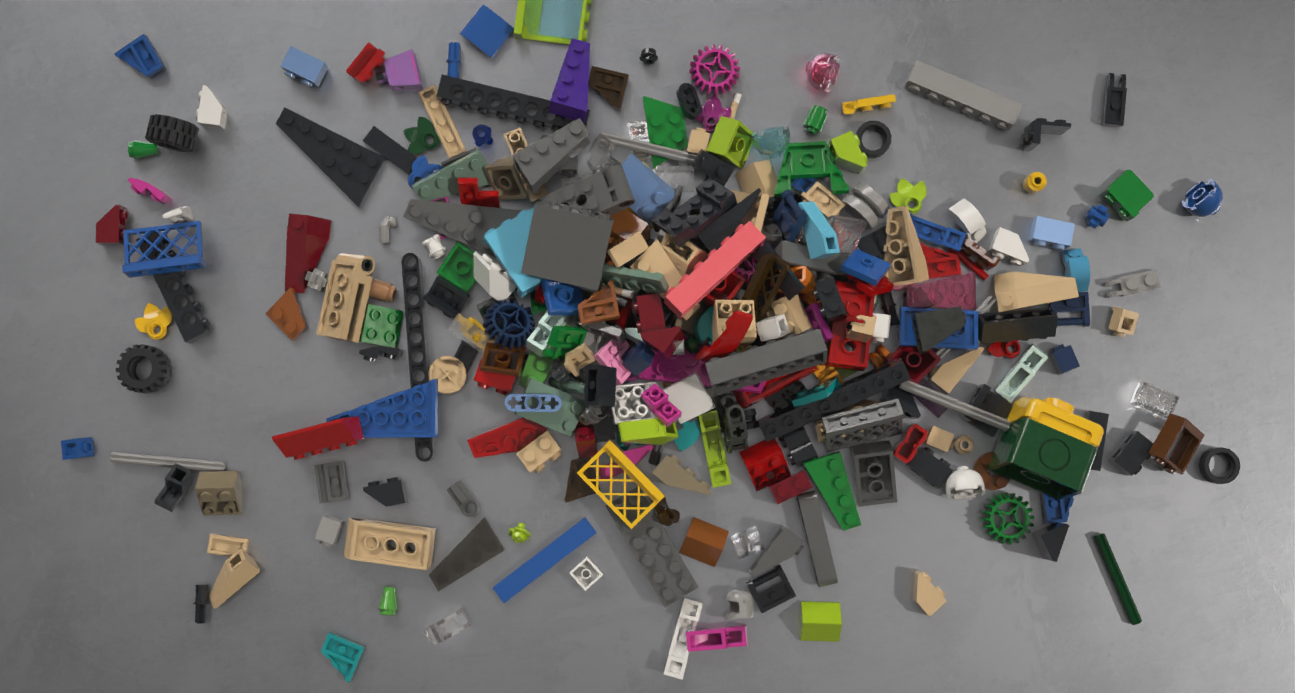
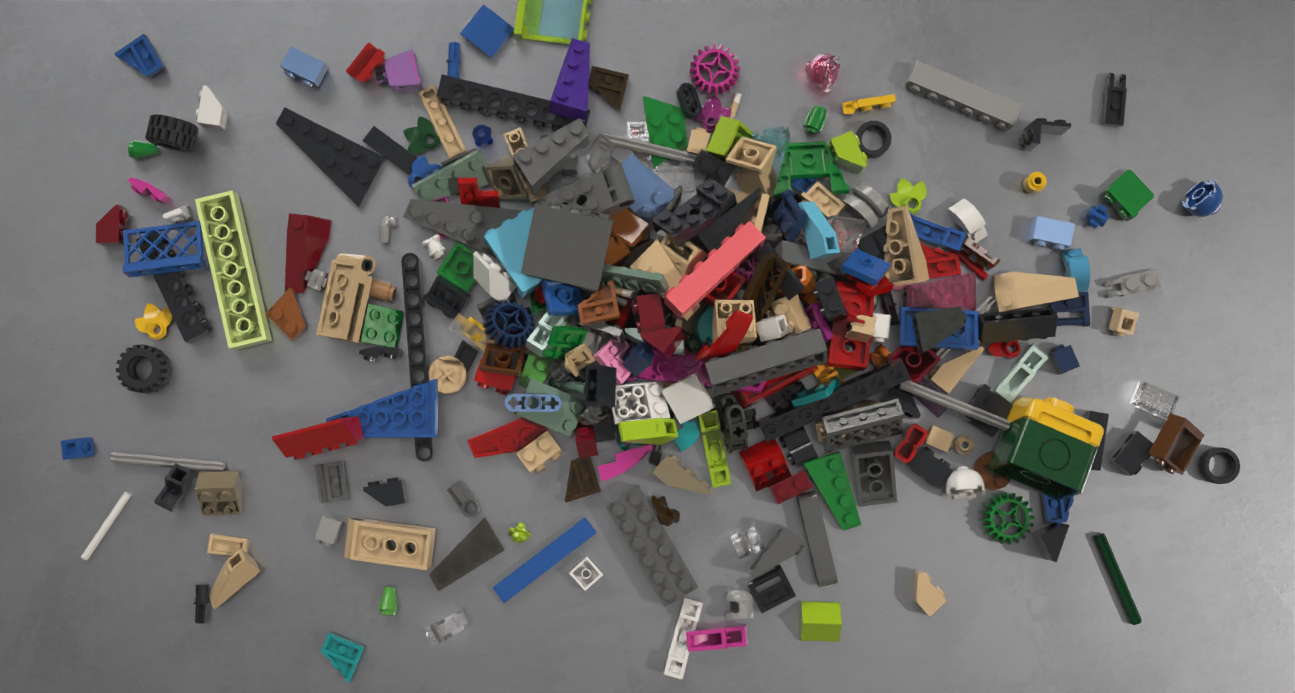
(105, 526): none -> white bar
(233, 270): none -> yellowish green brick
(628, 249): tan slope -> none
(629, 469): yellow fence -> none
(648, 56): black plate -> none
(658, 403): dark pink slope -> none
(704, 542): dark orange slope -> none
(752, 155): none -> tan slope
(1009, 246): white slope -> none

